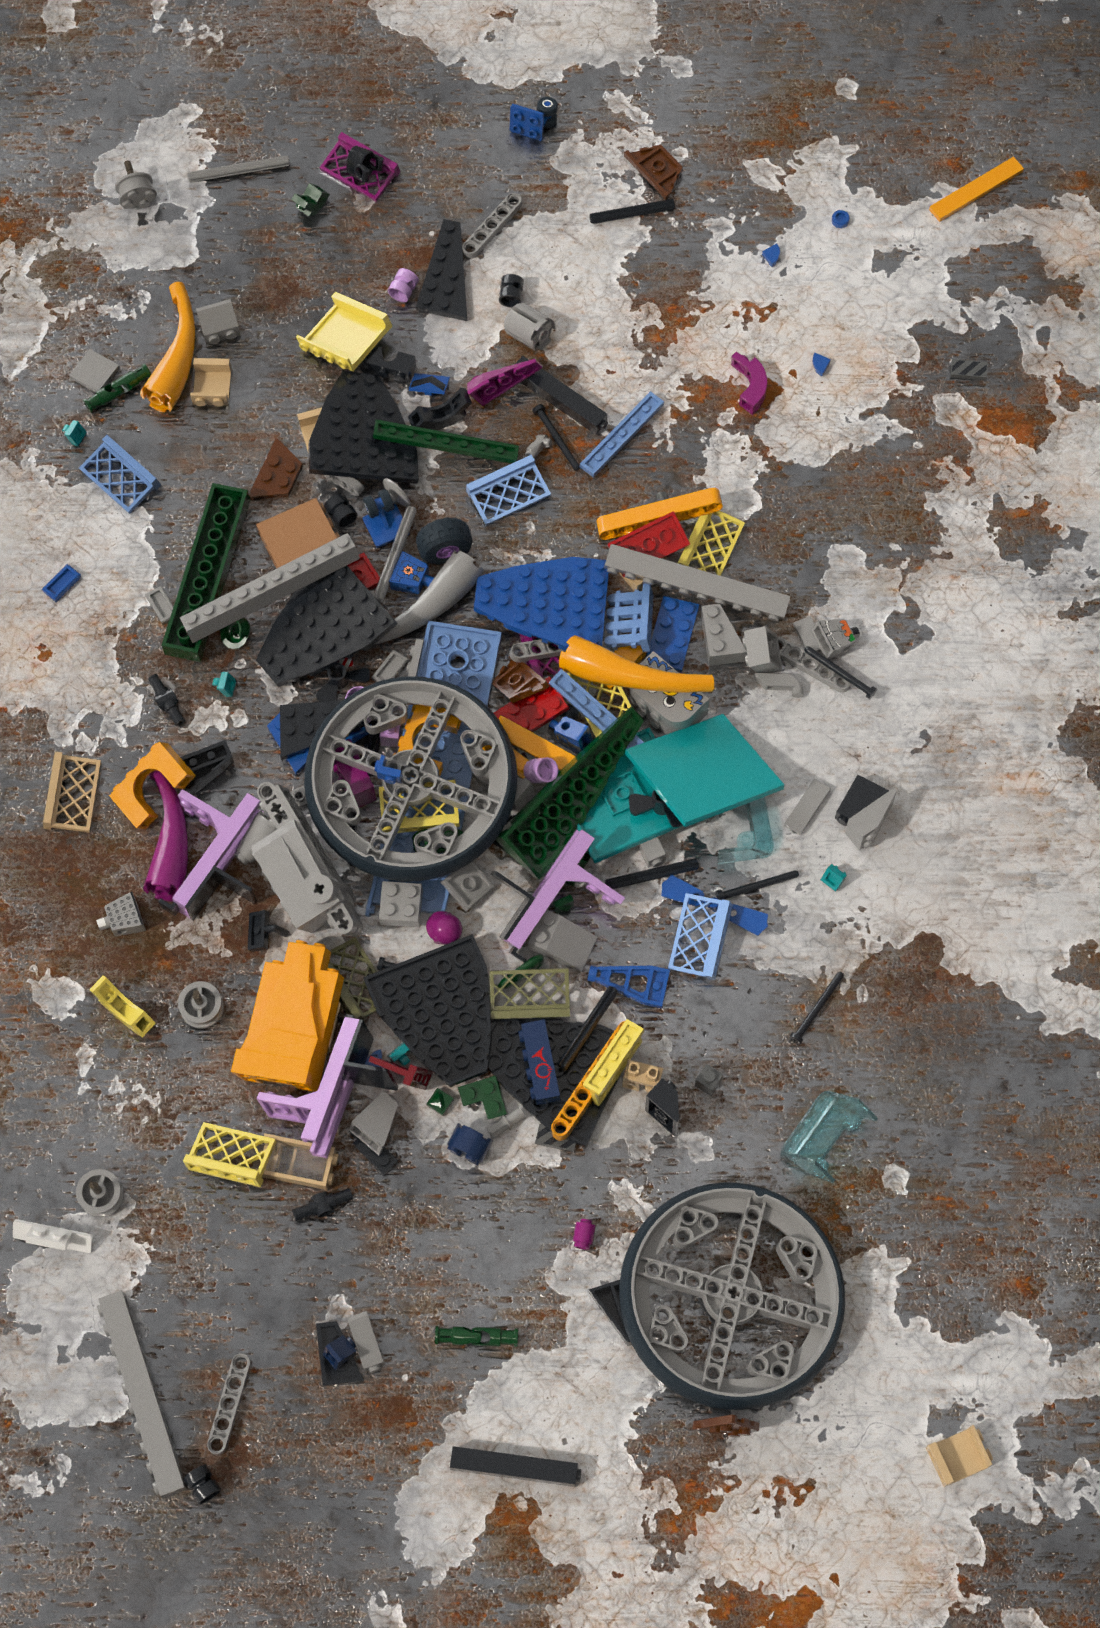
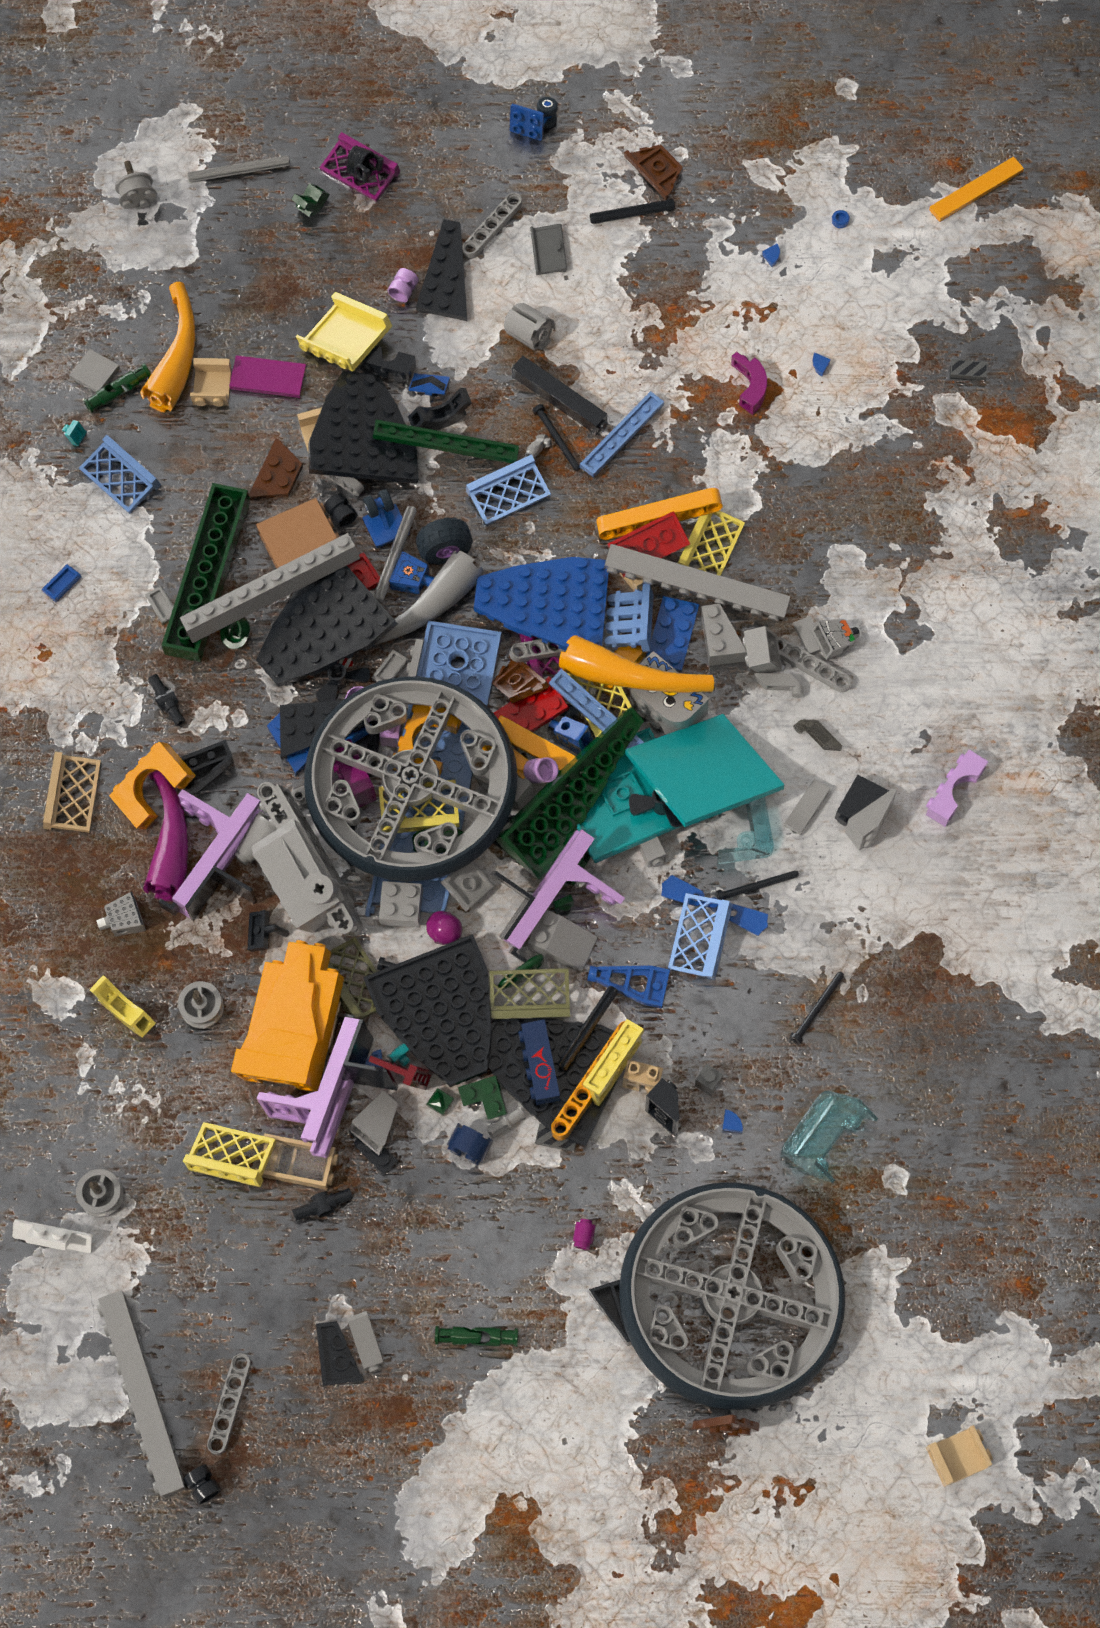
(218, 322): light grey slope -> none
(225, 684): teal tile -> none
(267, 376): none -> magenta tile
(339, 1351): dark blue slope -> none
(387, 774): blue bracket -> none
(396, 493): light grey dish -> none
(496, 382): magenta wedge -> none
(511, 290): black wheel -> none
(515, 1466): black brick -> none
(546, 247): none -> dark grey door
(652, 874): black axle -> none
(732, 1122): none -> blue tile
(818, 733): none -> clear smoke piece
(833, 877): teal tile -> none
(841, 672): black bar -> none
(968, 770): none -> lavender arch

